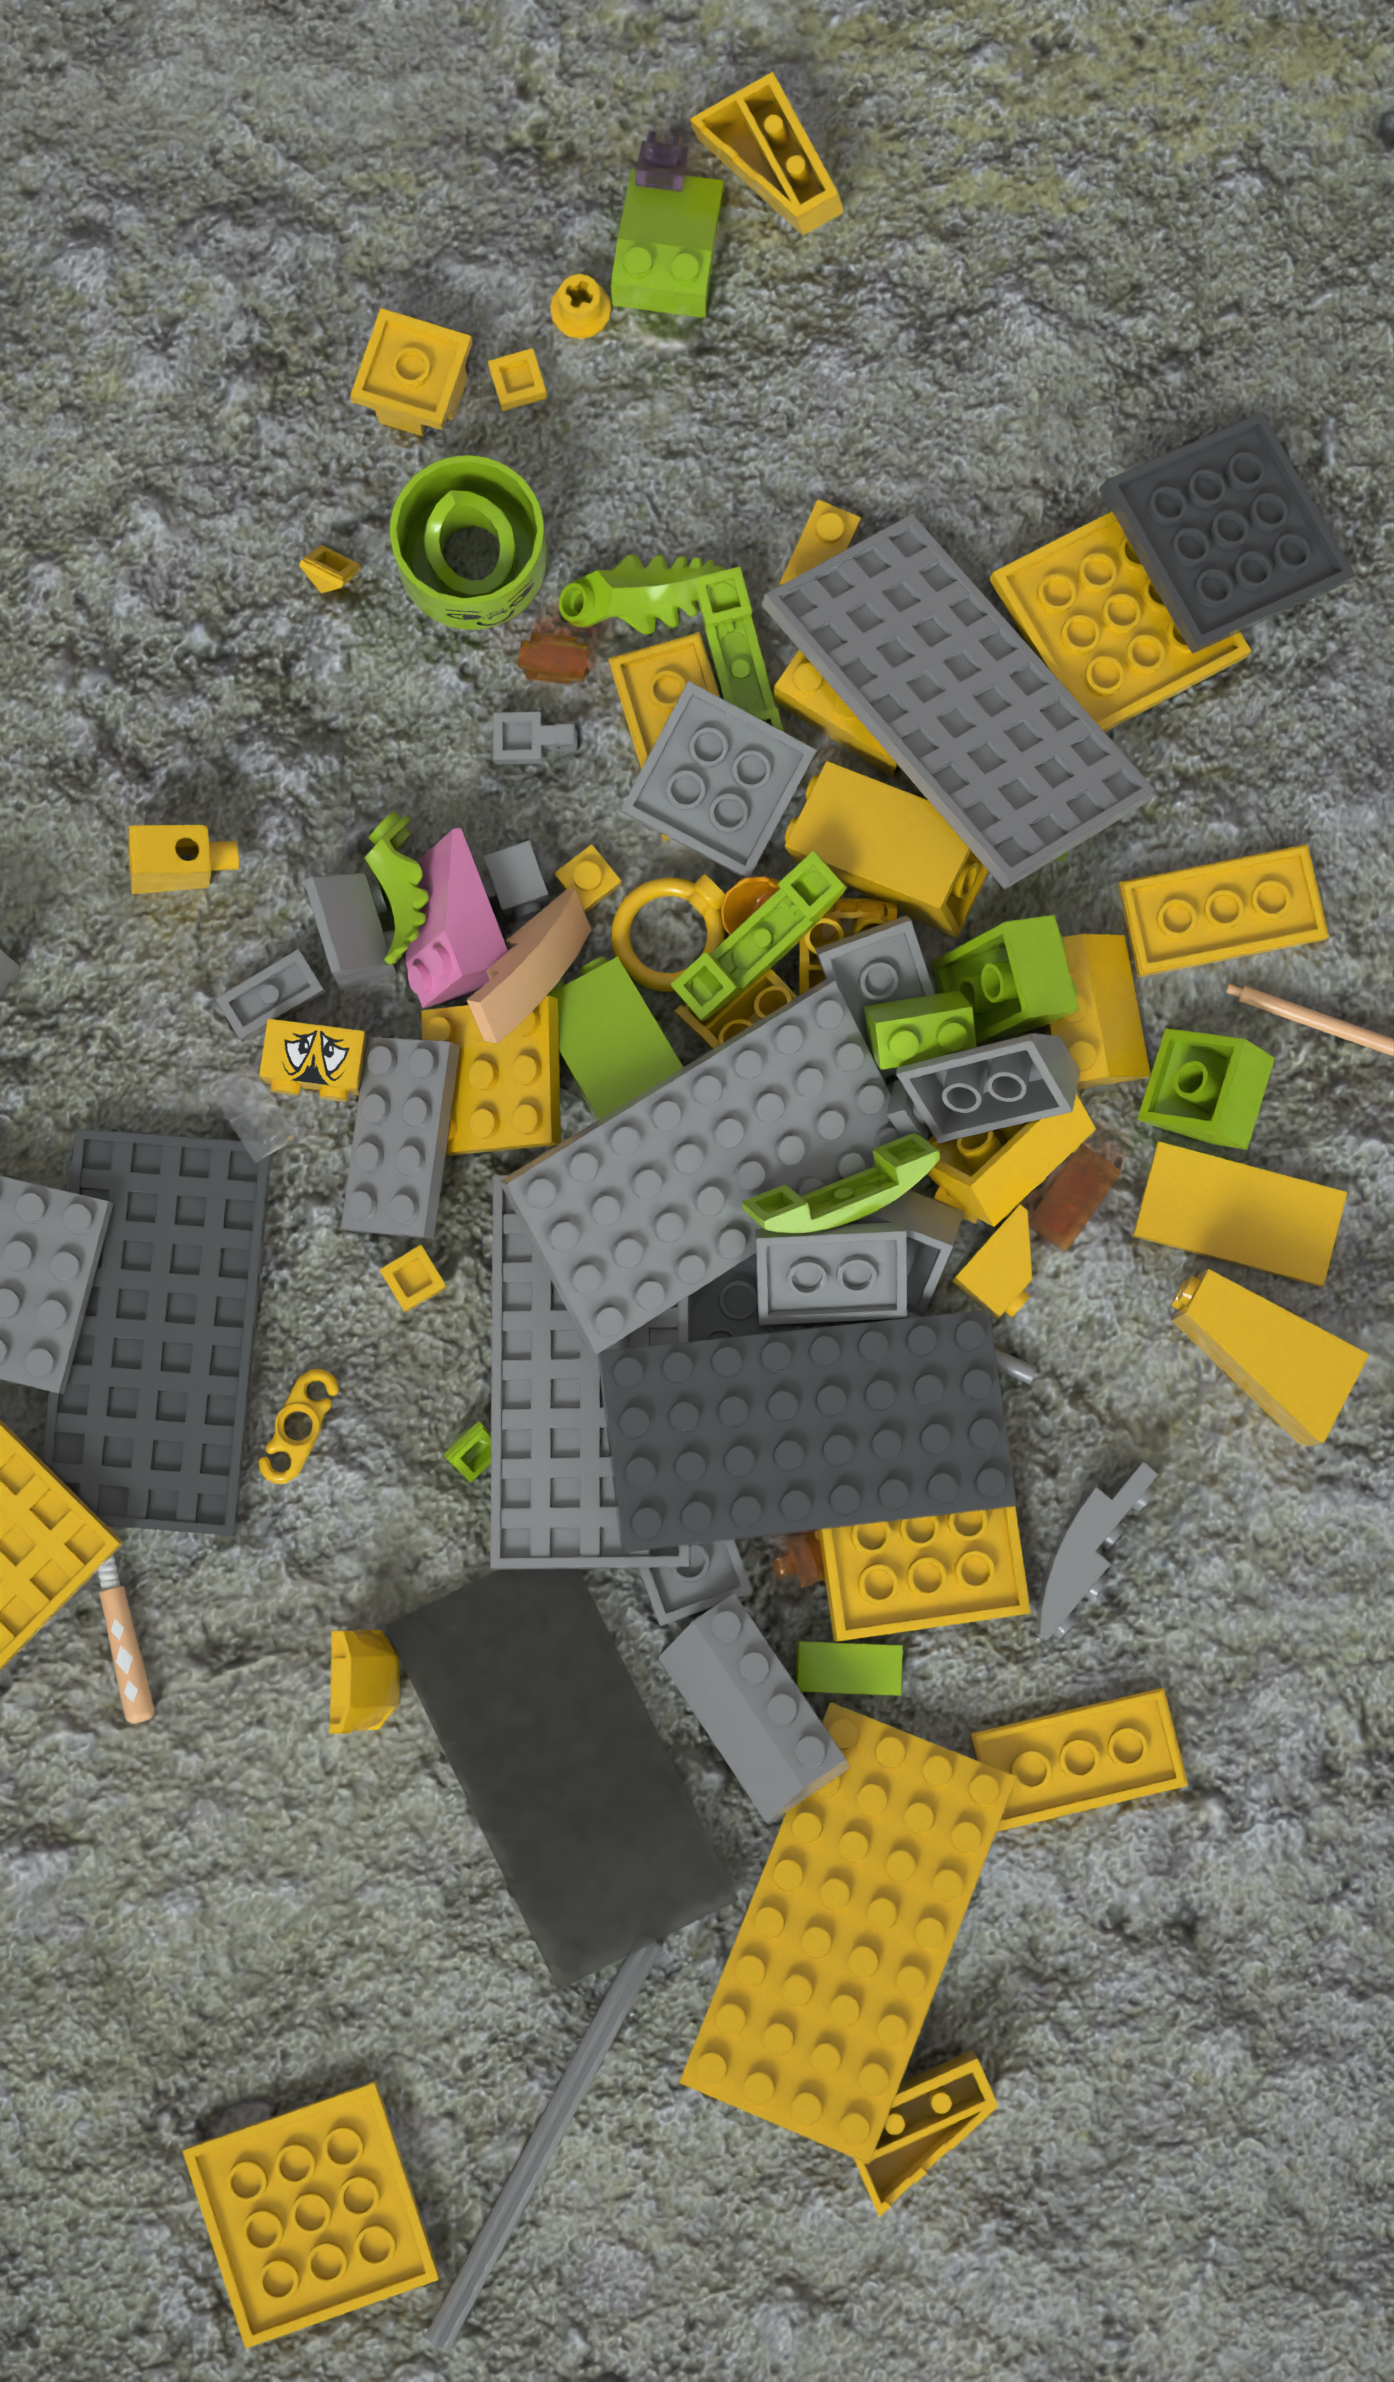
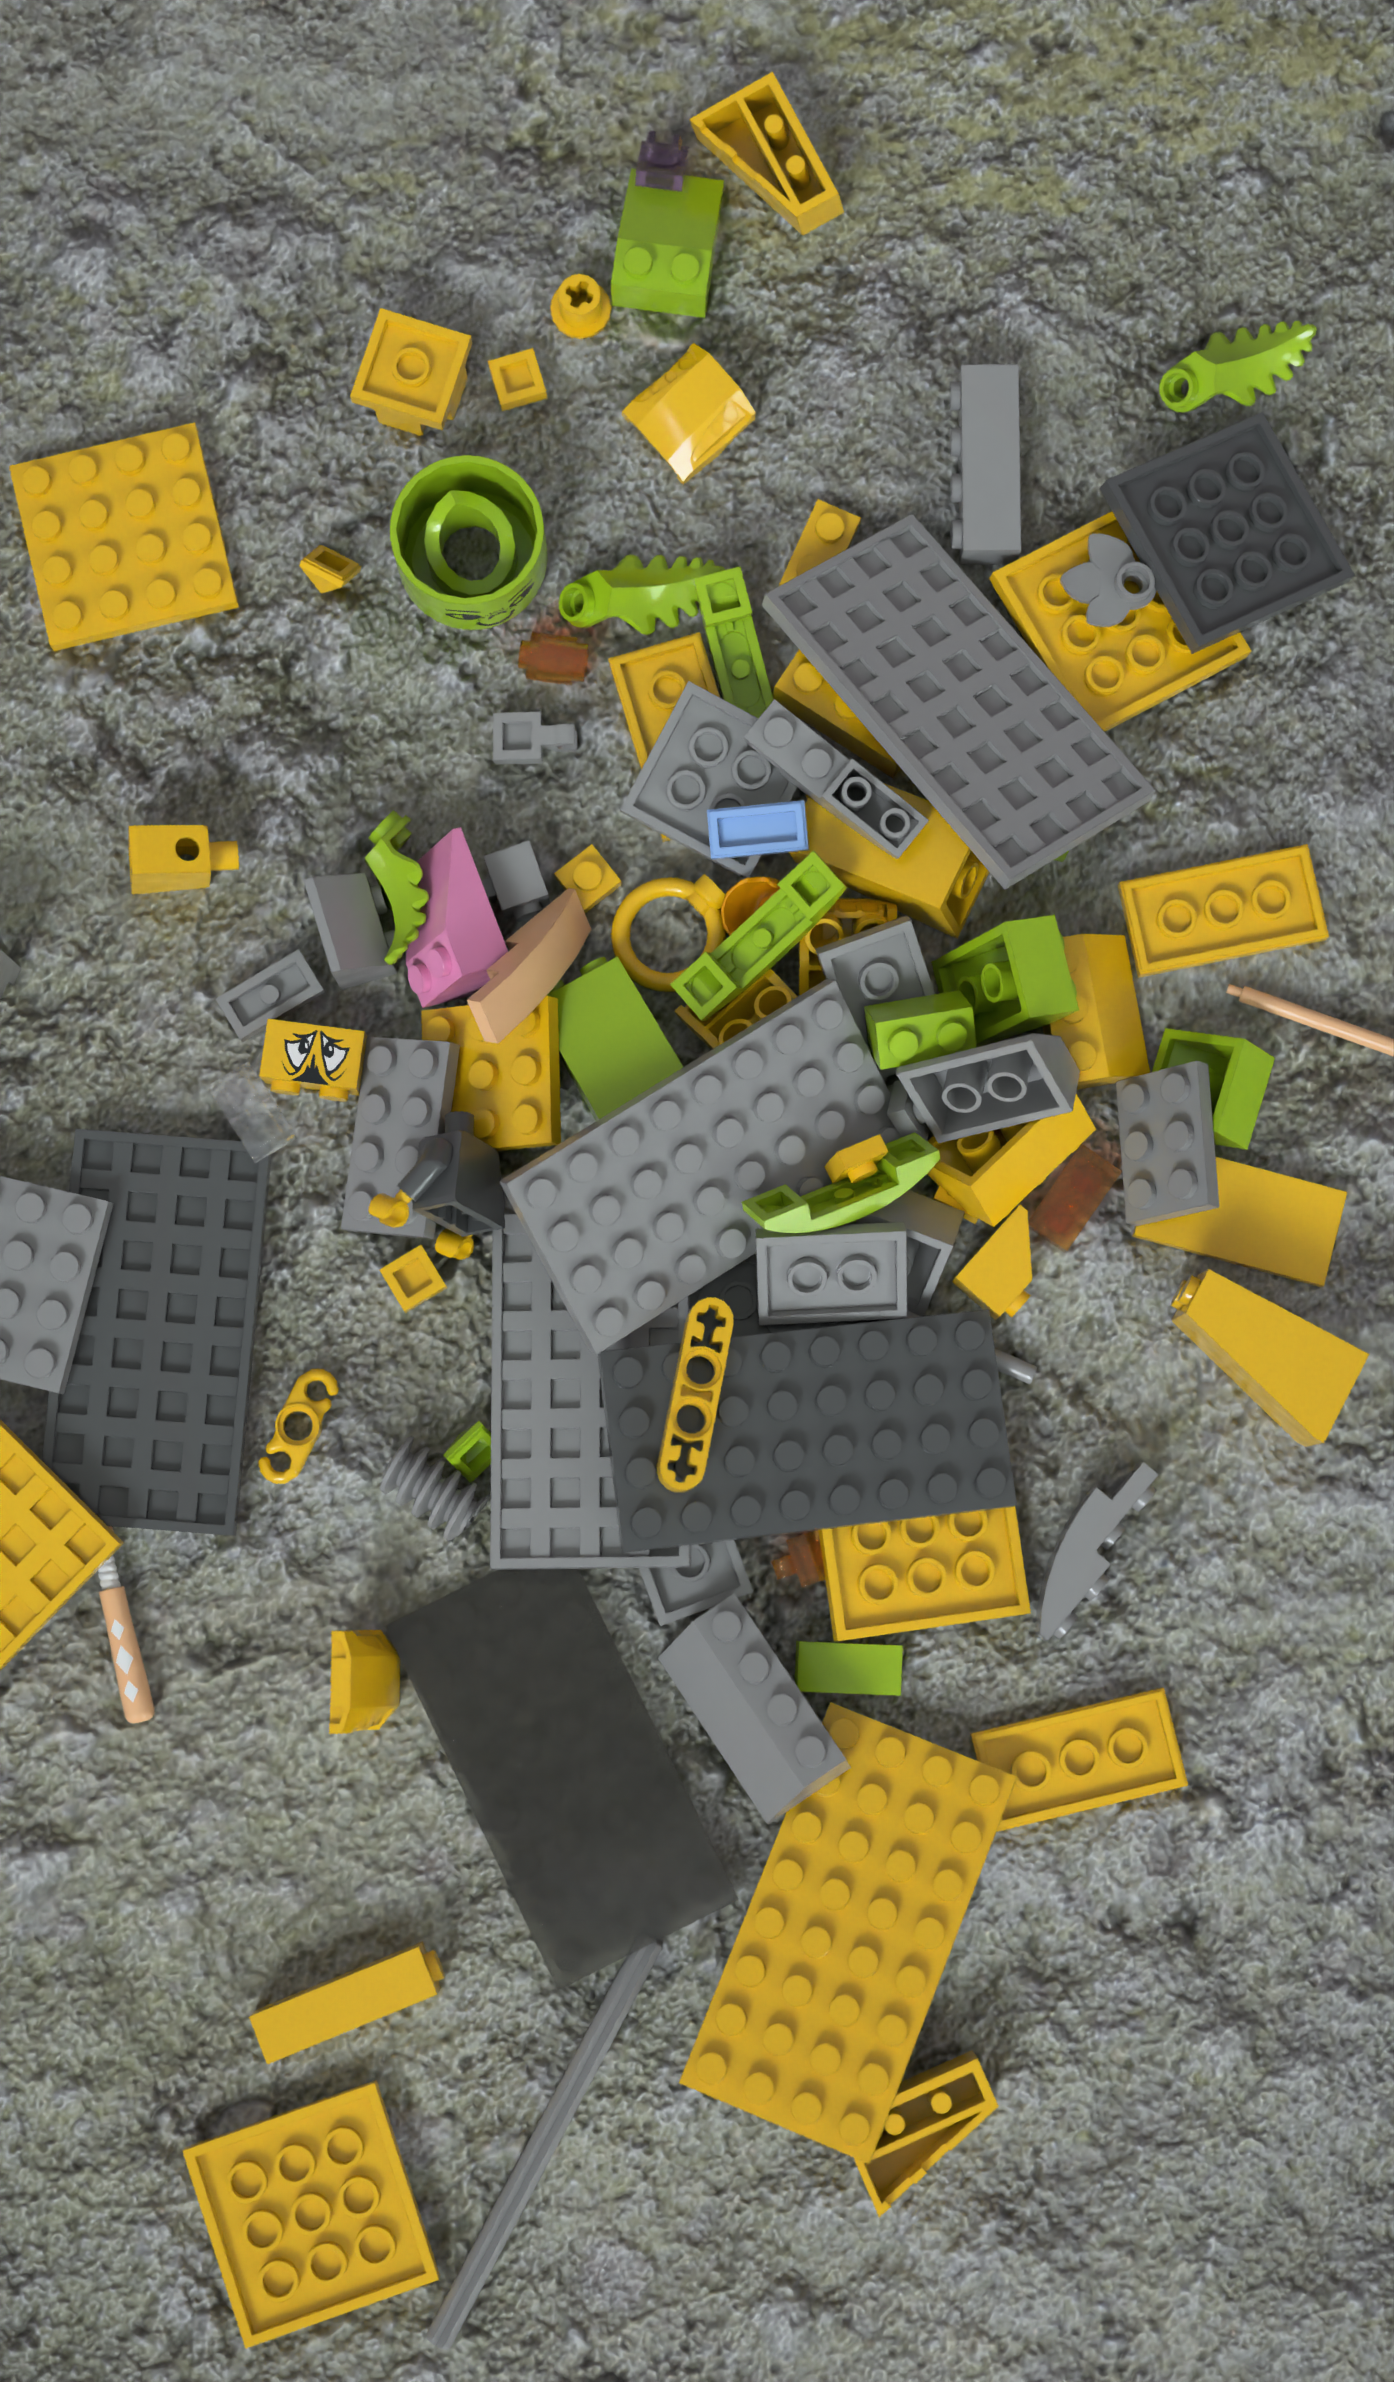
(123, 536): none -> yellow plate
(347, 2001): none -> yellow brick
(431, 1490): none -> light grey piece
(451, 1185): none -> dark grey torso
(691, 412): none -> yellow slope
(702, 1396): none -> yellow beam
(758, 830): none -> light blue tile
(835, 781): none -> light grey slope
(857, 1160): none -> yellow plate
(987, 464): none -> light grey brick
(1103, 579): none -> light grey plate
(1167, 1144): none -> light grey plate
(1237, 366): none -> lime plant

